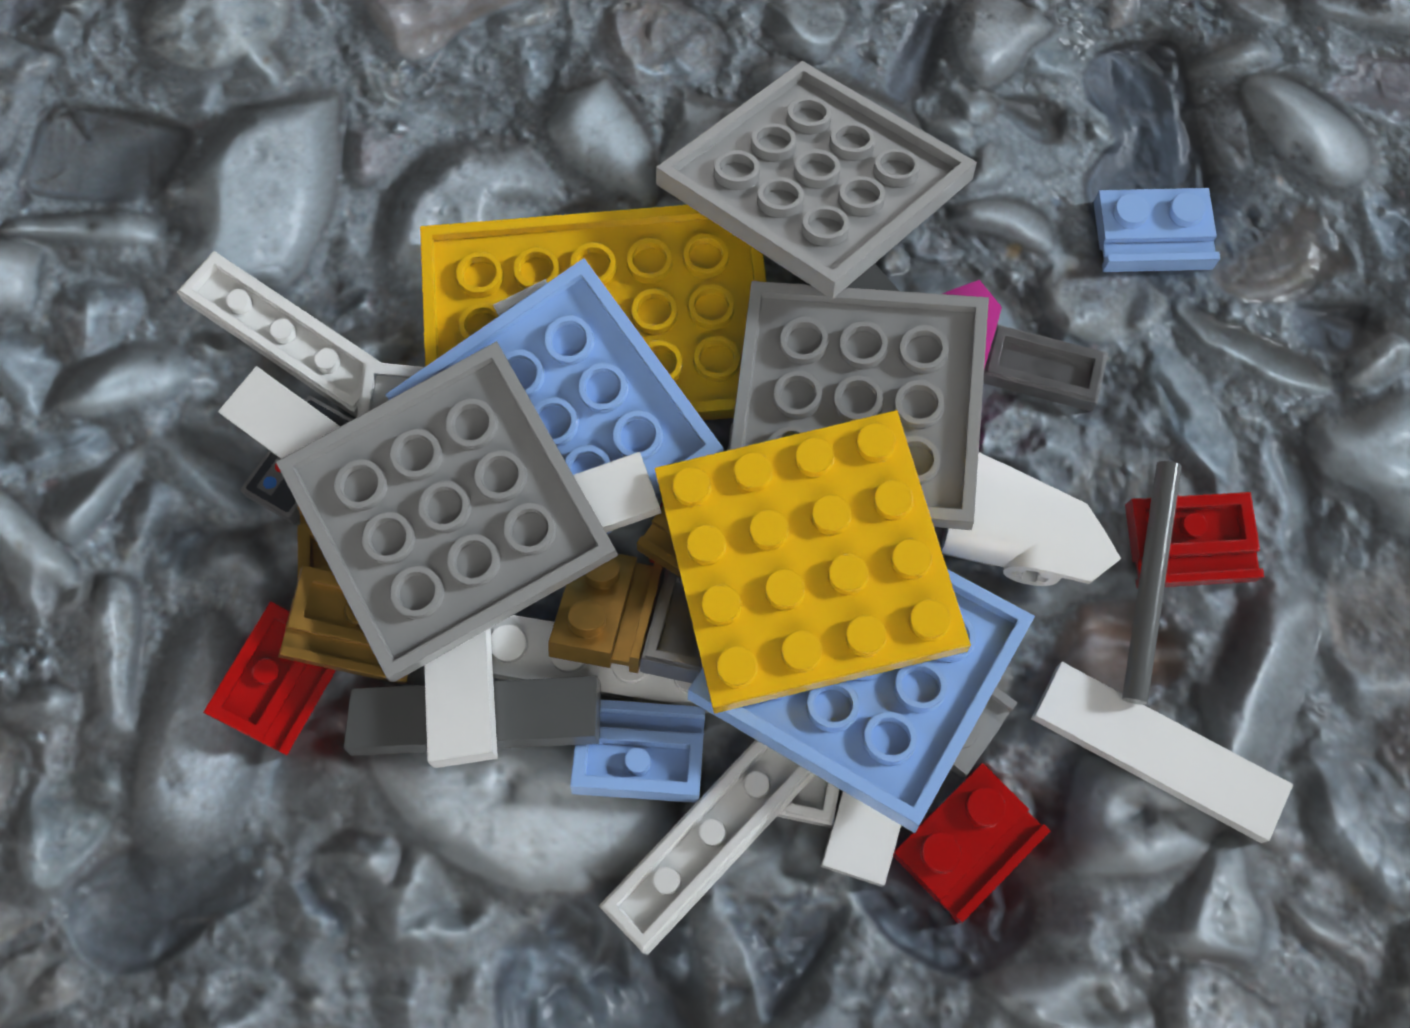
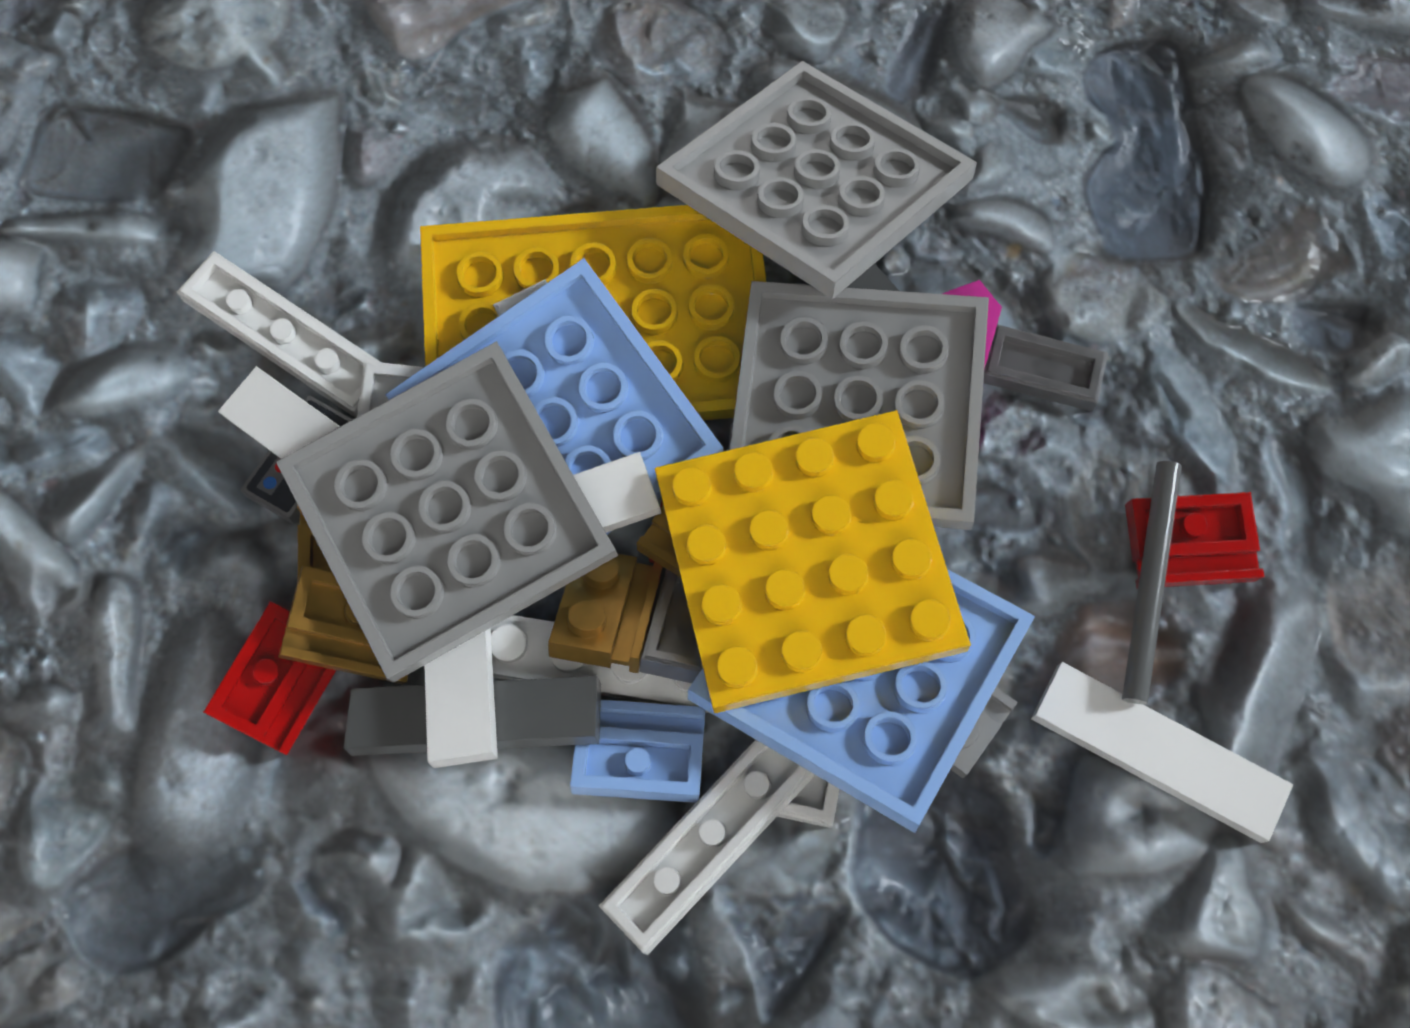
(860, 842): white tile -> none
(970, 843): red plate -> none
(1030, 530): white panel -> none
(1156, 229): light blue plate -> none

